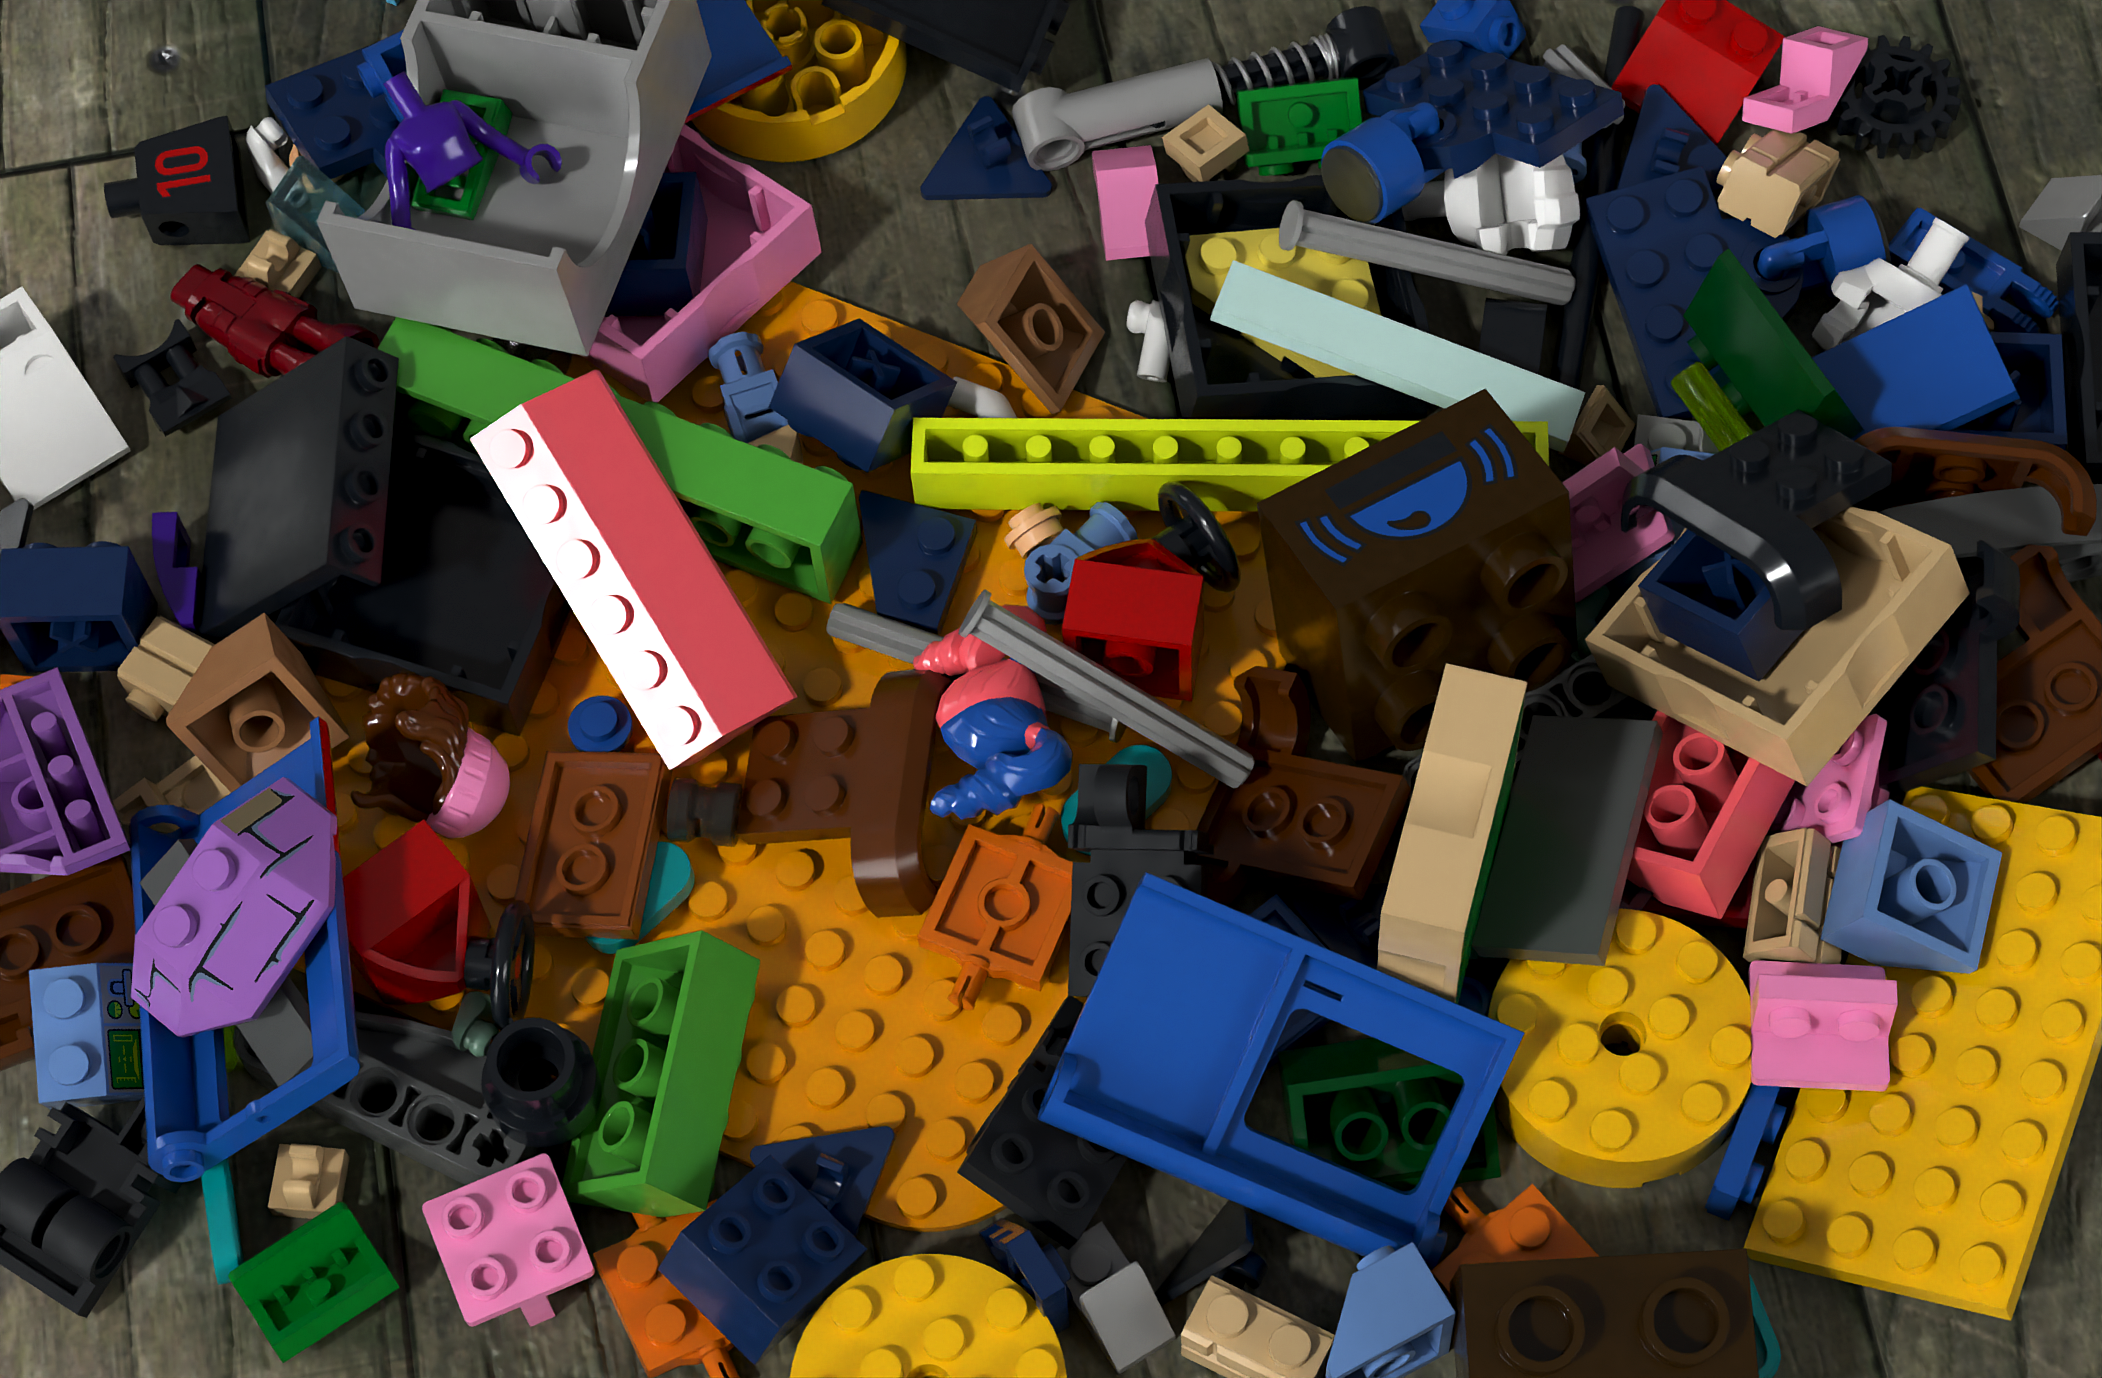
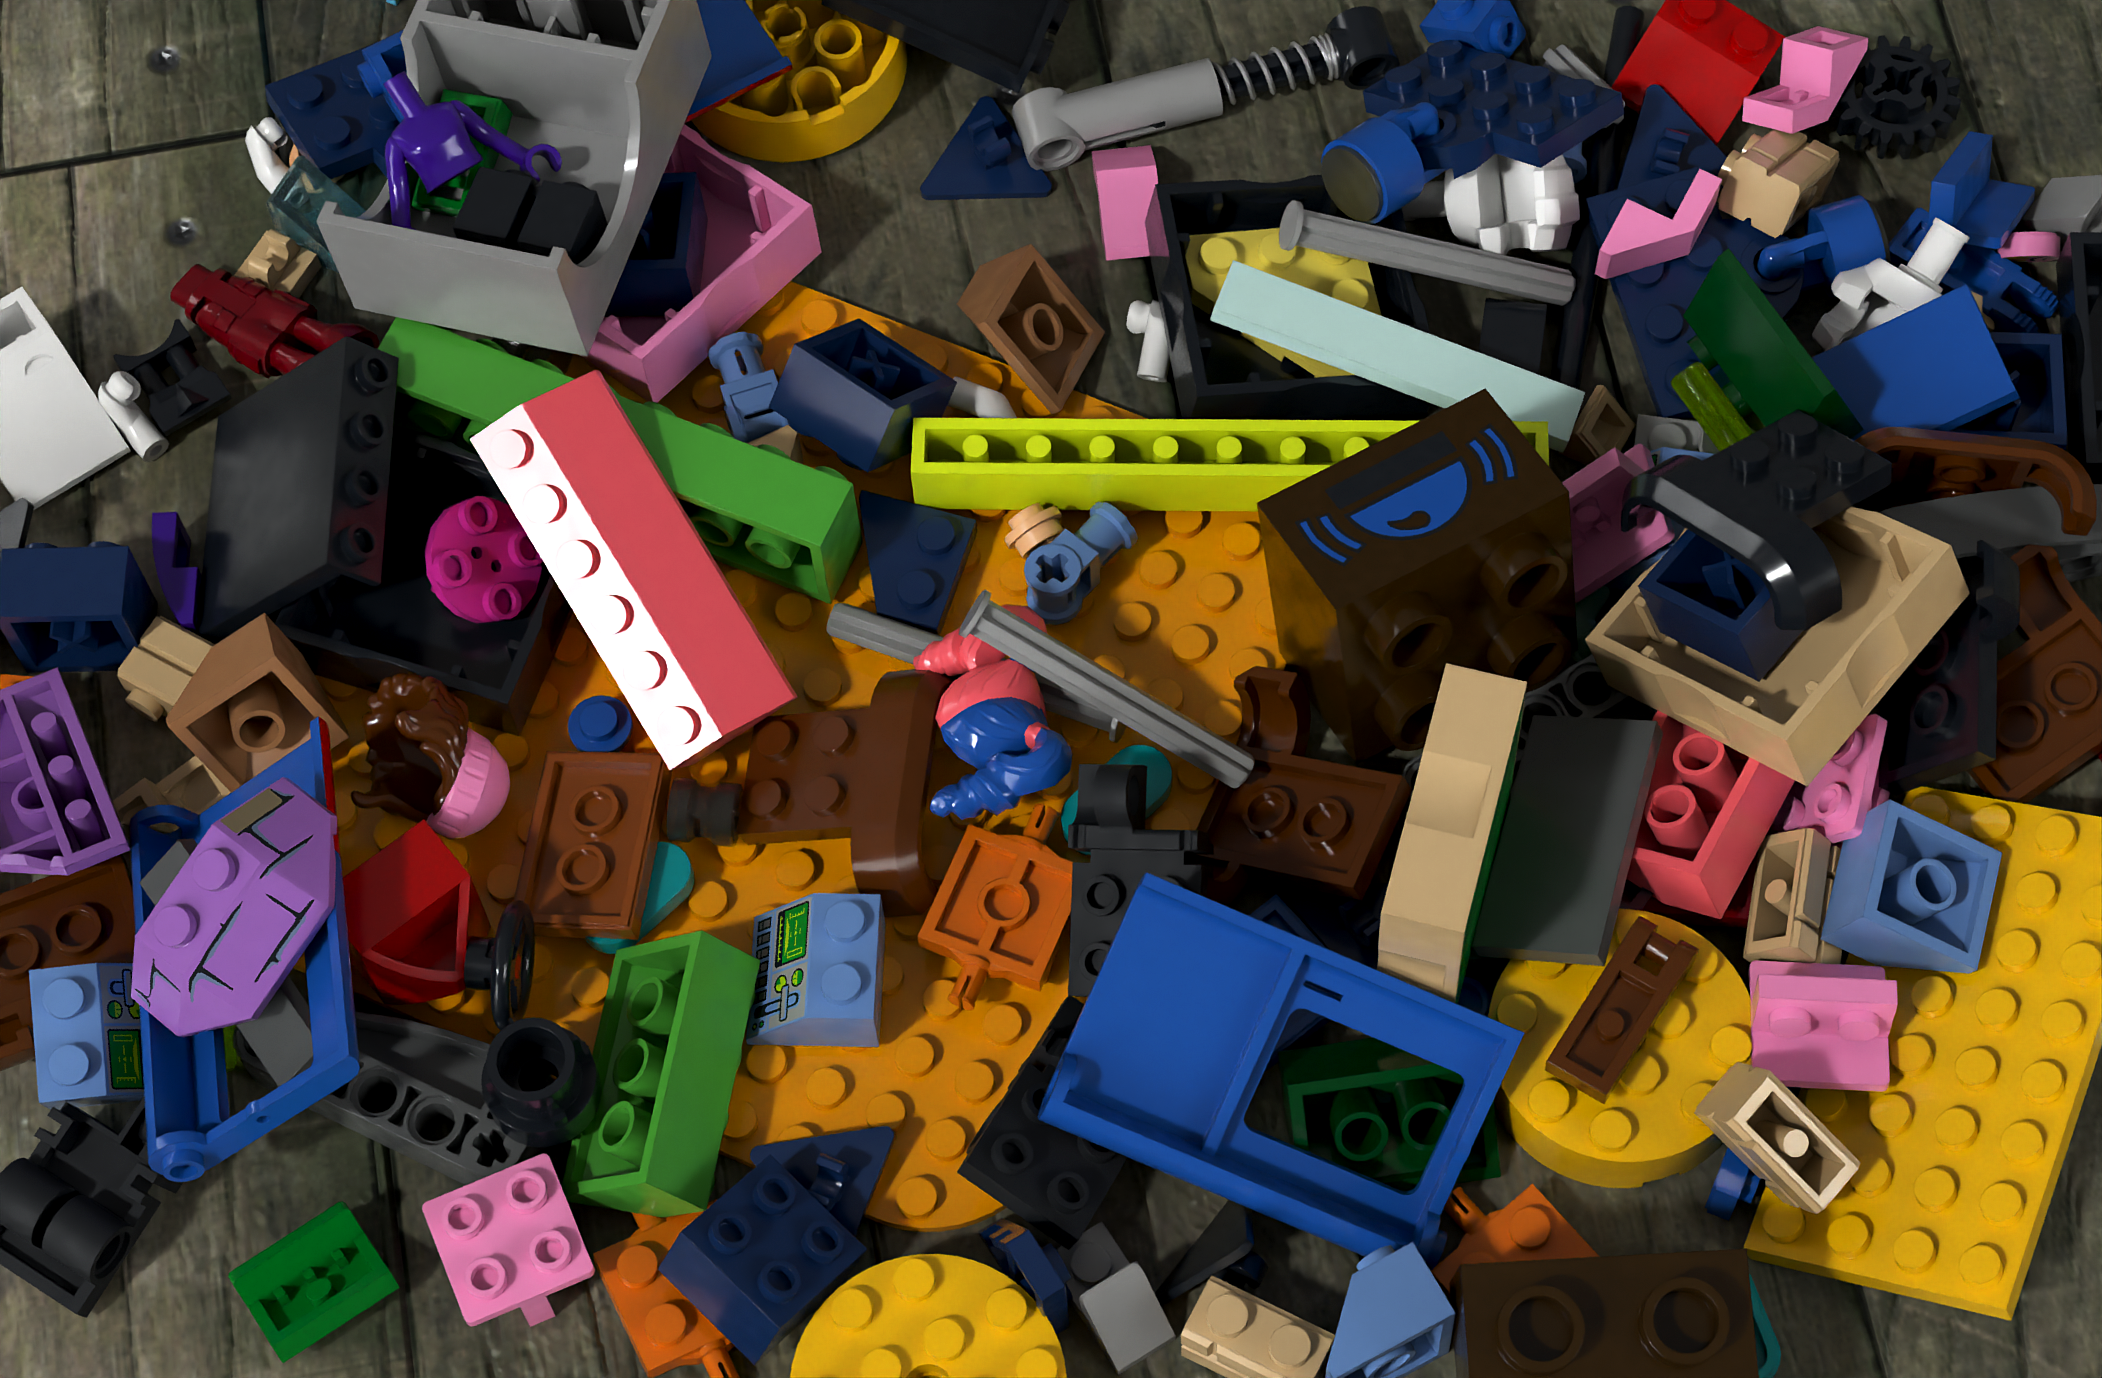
(134, 426): none -> white arm
(187, 187): black torso -> none
(222, 1220): teal tile -> none
(307, 1180): tan tile -> none
(469, 583): none -> dark pink plate
(474, 1024): sand green arm -> none
(519, 215): none -> black piece
(819, 972): none -> medium blue slope
(1143, 599): red piece -> none
(1205, 144): tan tile -> none
(1296, 121): green bracket -> none
(1620, 1011): none -> reddish brown plate
(1648, 238): none -> bright pink slope
(1777, 1137): none -> tan brick
(1971, 201): none -> blue panel
(2031, 247): none -> bright pink tile

